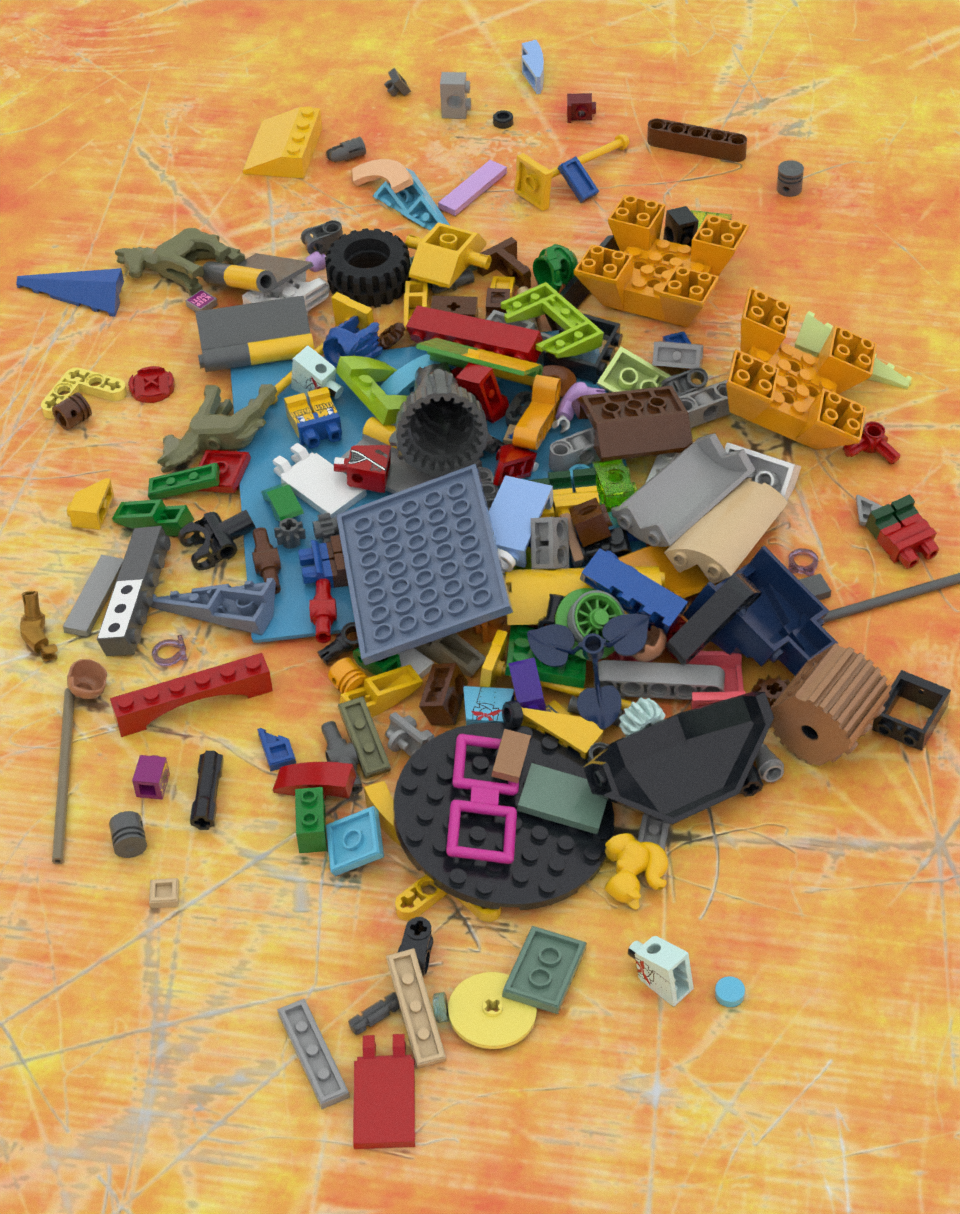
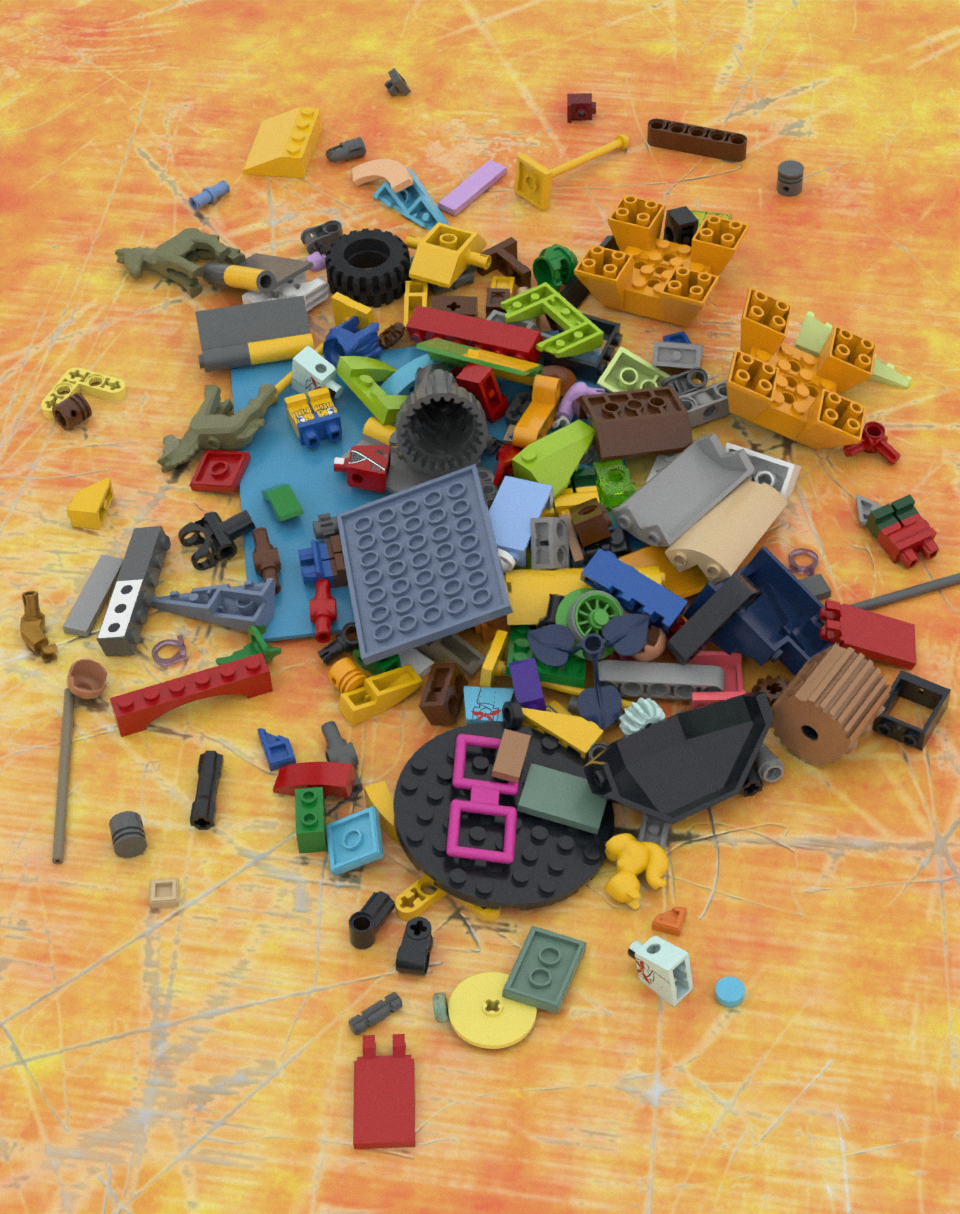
(91, 288): blue wedge -> none
(151, 384): red tile -> none
(151, 777): magenta brick -> none
(153, 513): green slope -> none
(183, 481): green tile -> none
(201, 301): tile -> none
(209, 195): none -> medium blue pin
(256, 646): none -> green hair
(289, 533): dark grey gear -> none
(313, 1054): light grey tile -> none
(316, 482): white tile -> none
(364, 737): olive tile -> none
(367, 921): none -> black piece
(404, 735): light grey hips -> none
(415, 1008): tan tile -> none
(450, 85): light grey brick -> none
(503, 119): black tile -> none
(533, 65): light blue slope -> none
(554, 456): none -> lime wedge
(578, 179): blue tile -> none
(670, 921): none -> orange tile
(869, 633): none -> red tile

